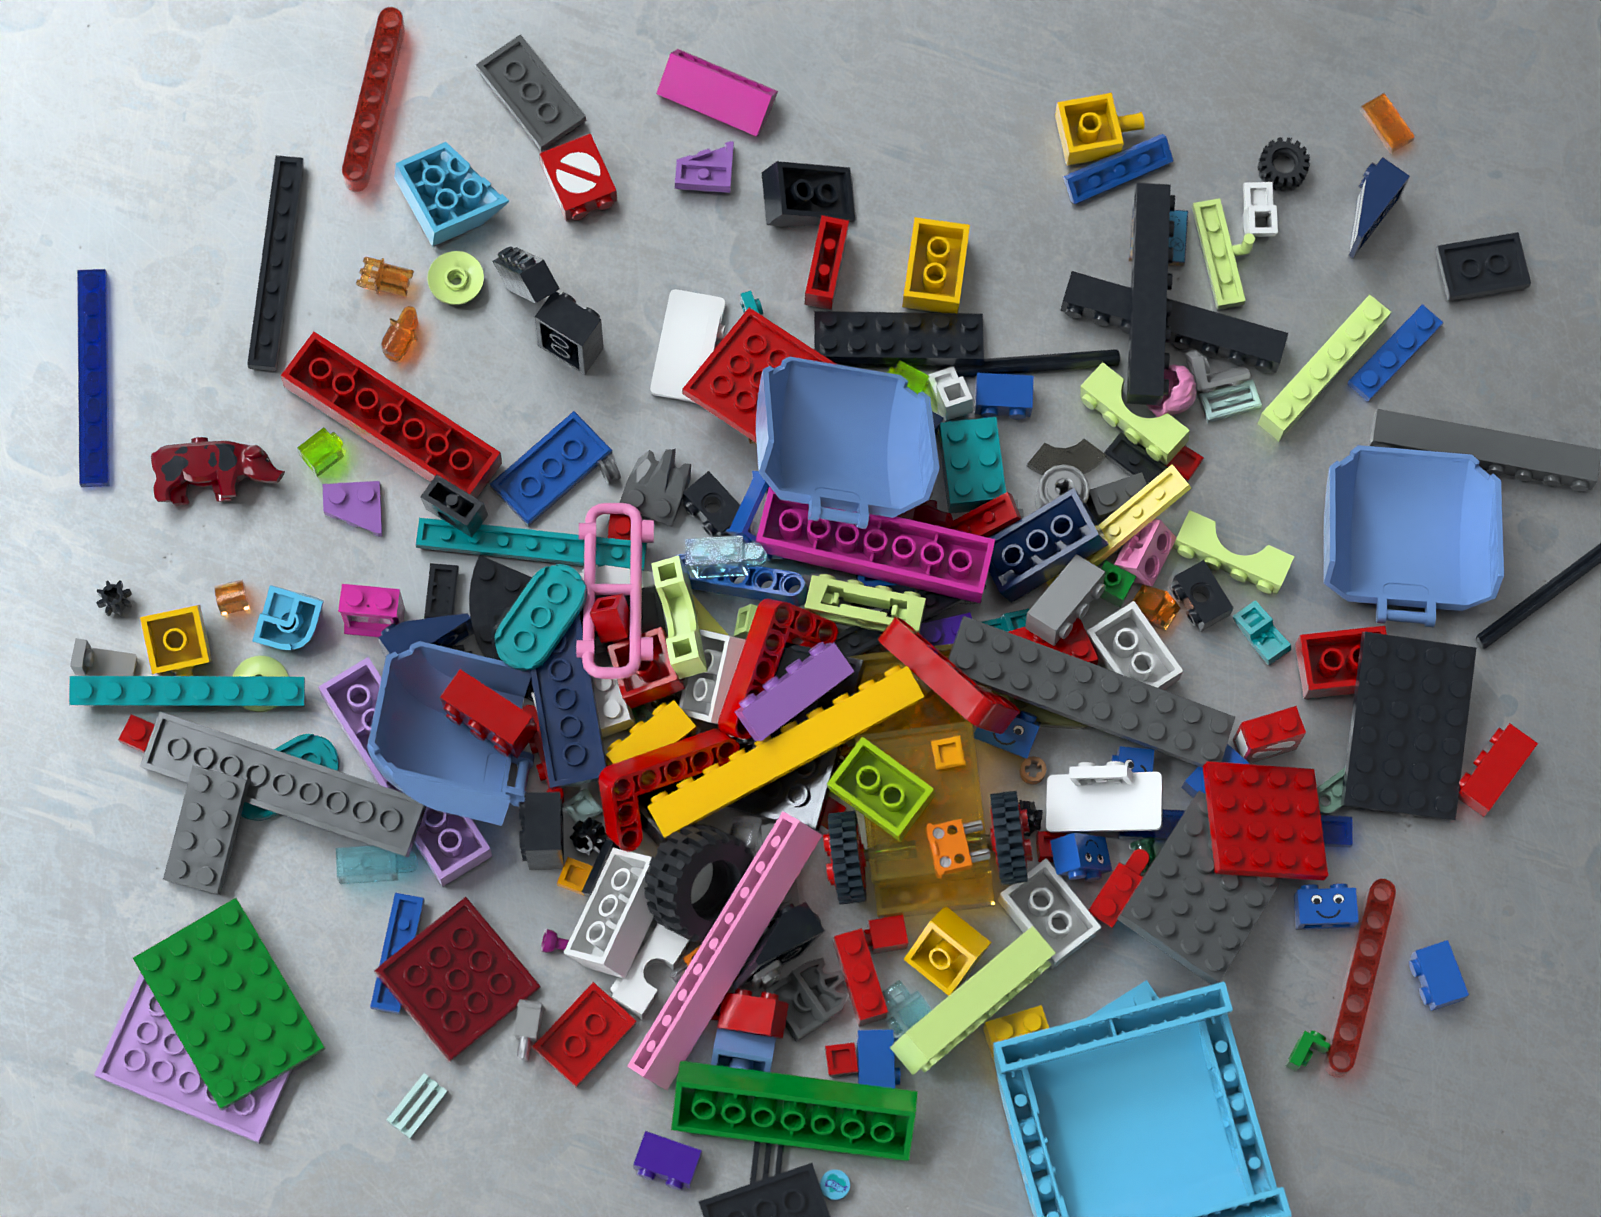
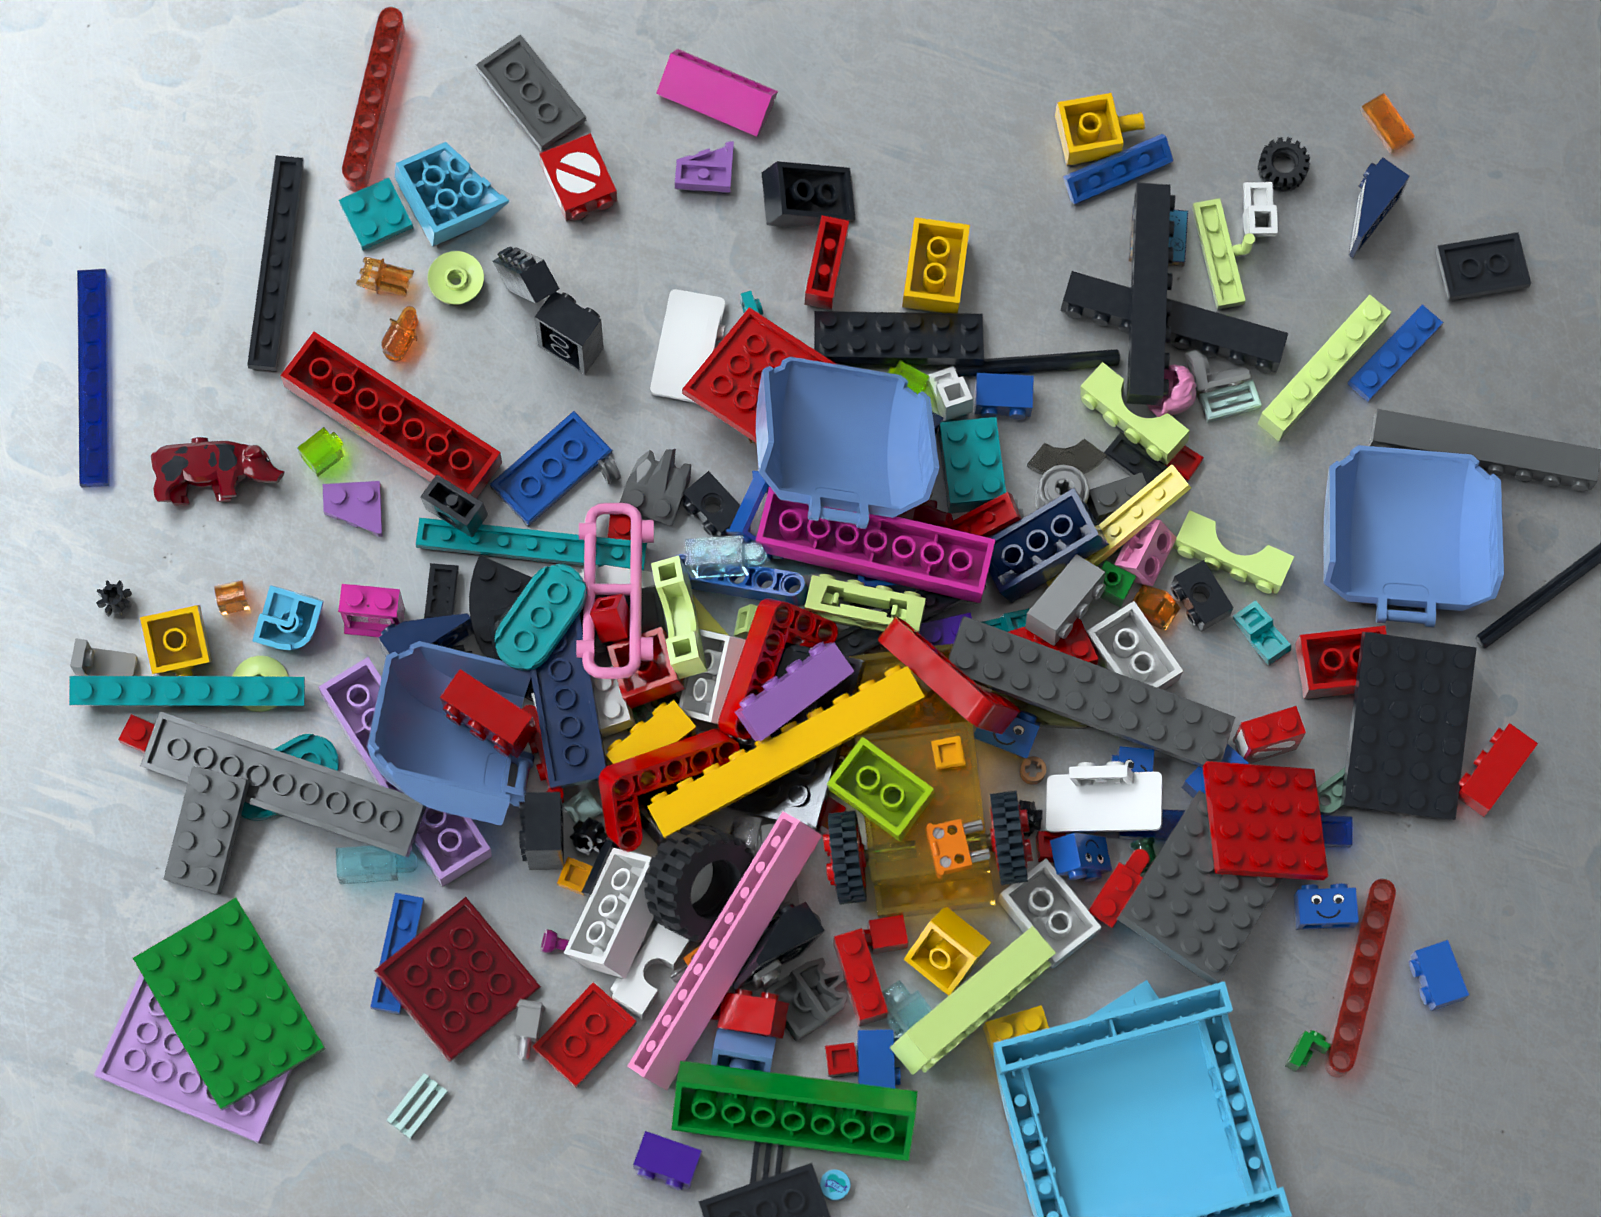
(375, 213): none -> teal plate

